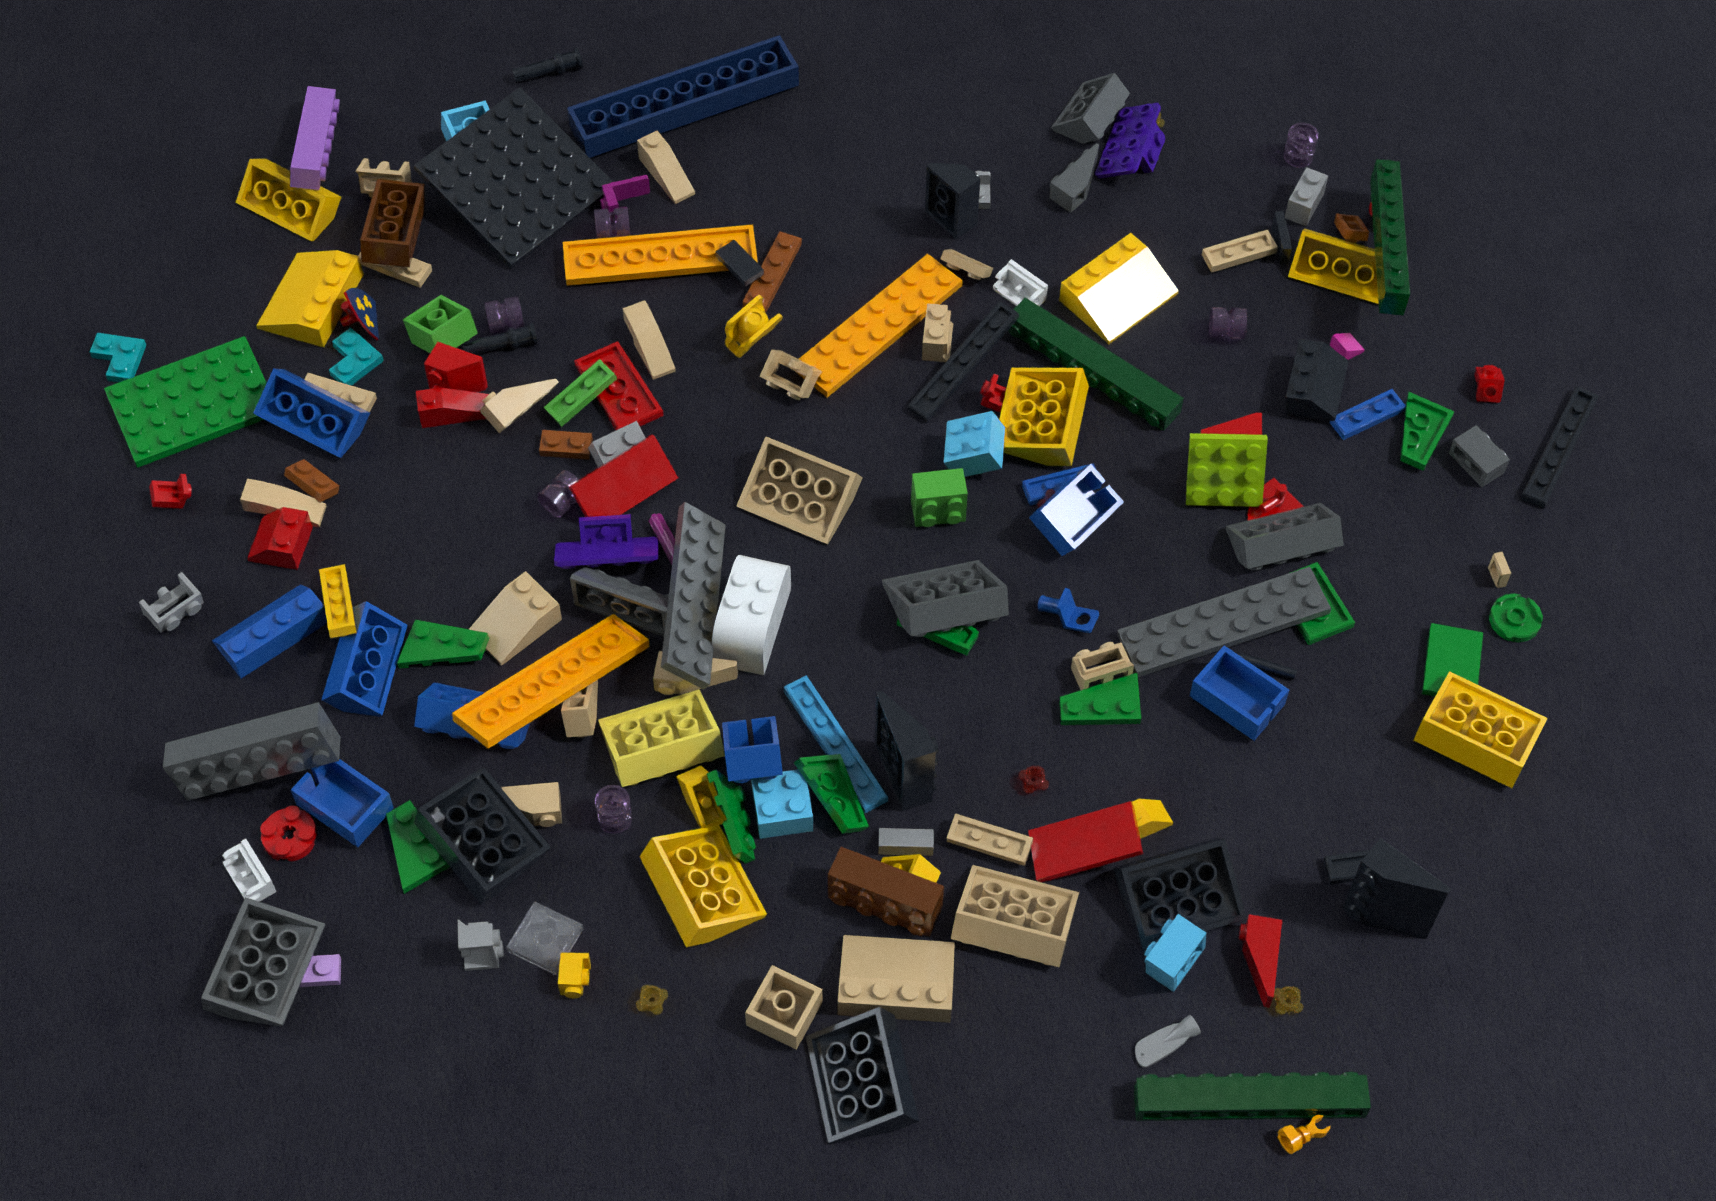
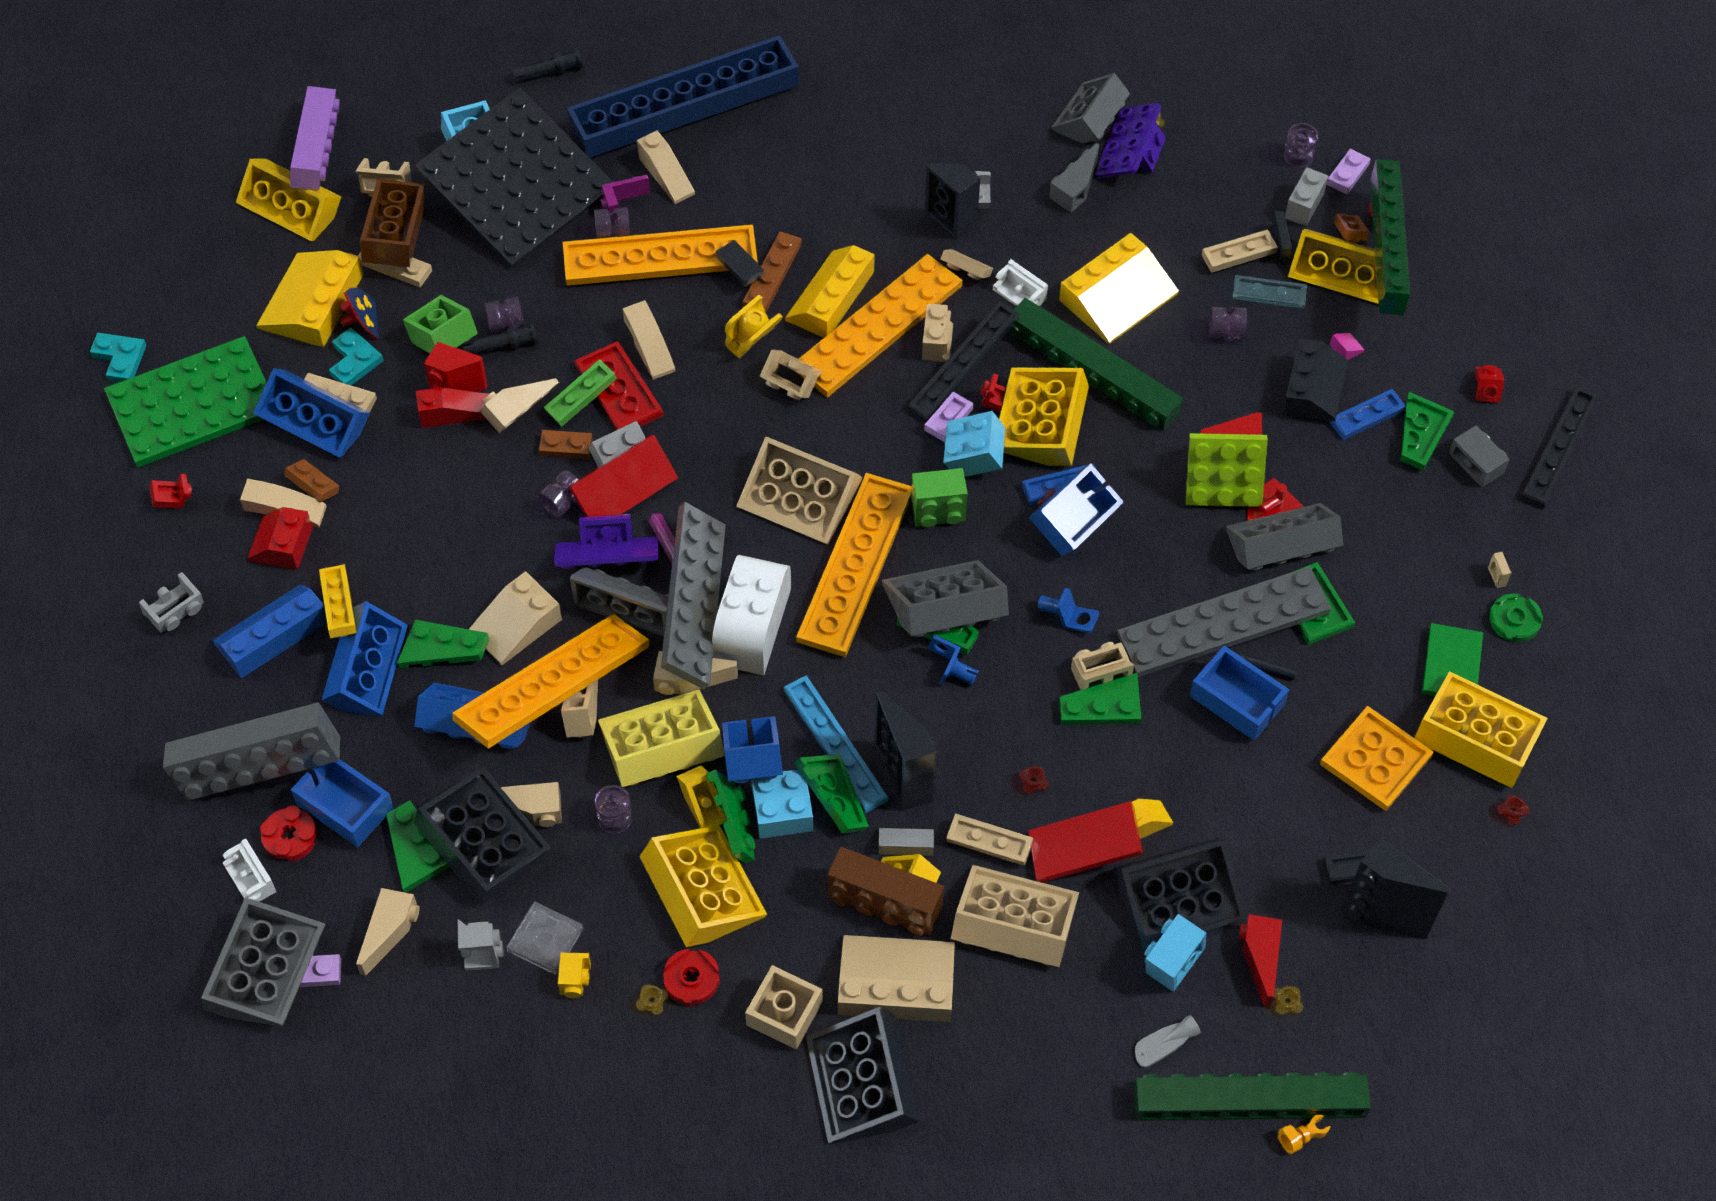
(388, 925): none -> tan slope
(694, 962): none -> red plate
(832, 290): none -> yellow slope
(855, 565): none -> light orange plate
(953, 408): none -> lavender plate
(954, 667): none -> blue bracket
(1269, 291): none -> clear light blue tile
(1348, 171): none -> lavender plate
(1376, 758): none -> light orange plate
(1518, 804): none -> clear red plate

